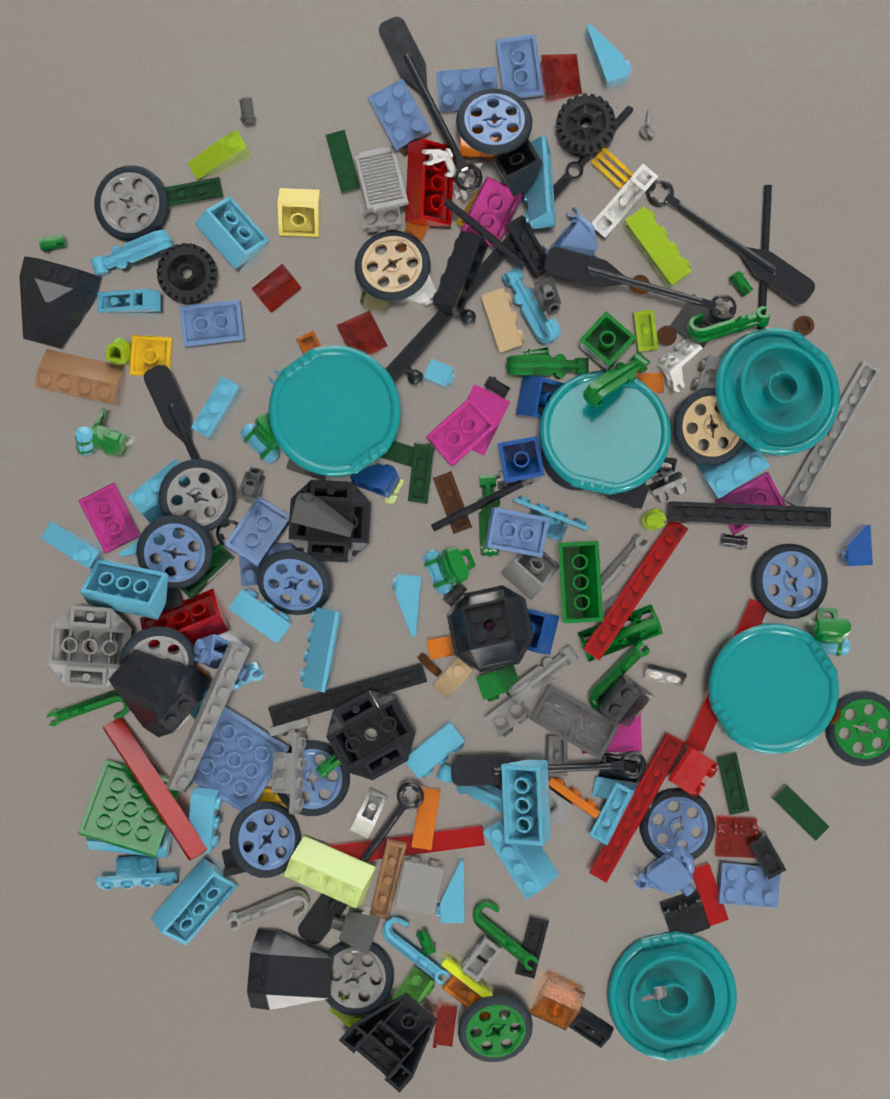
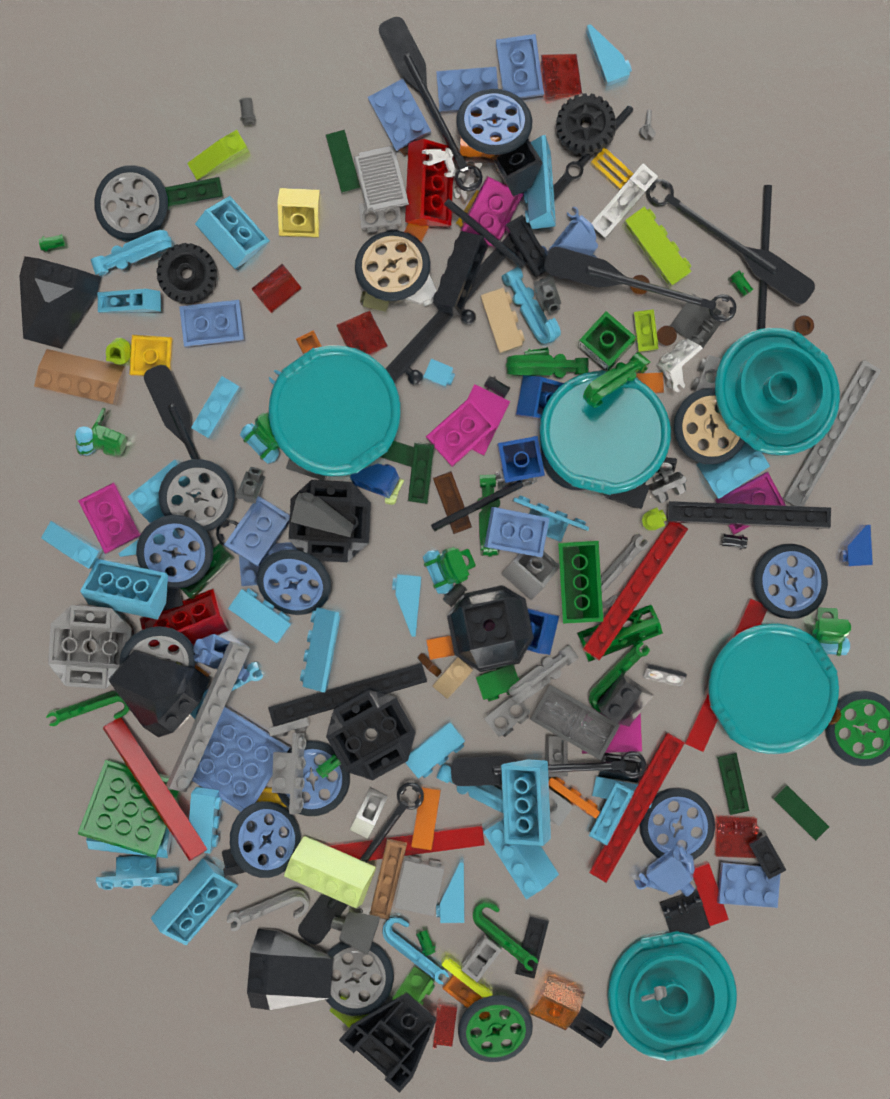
(693, 772): red slope -> none
(726, 327): green piece -> none

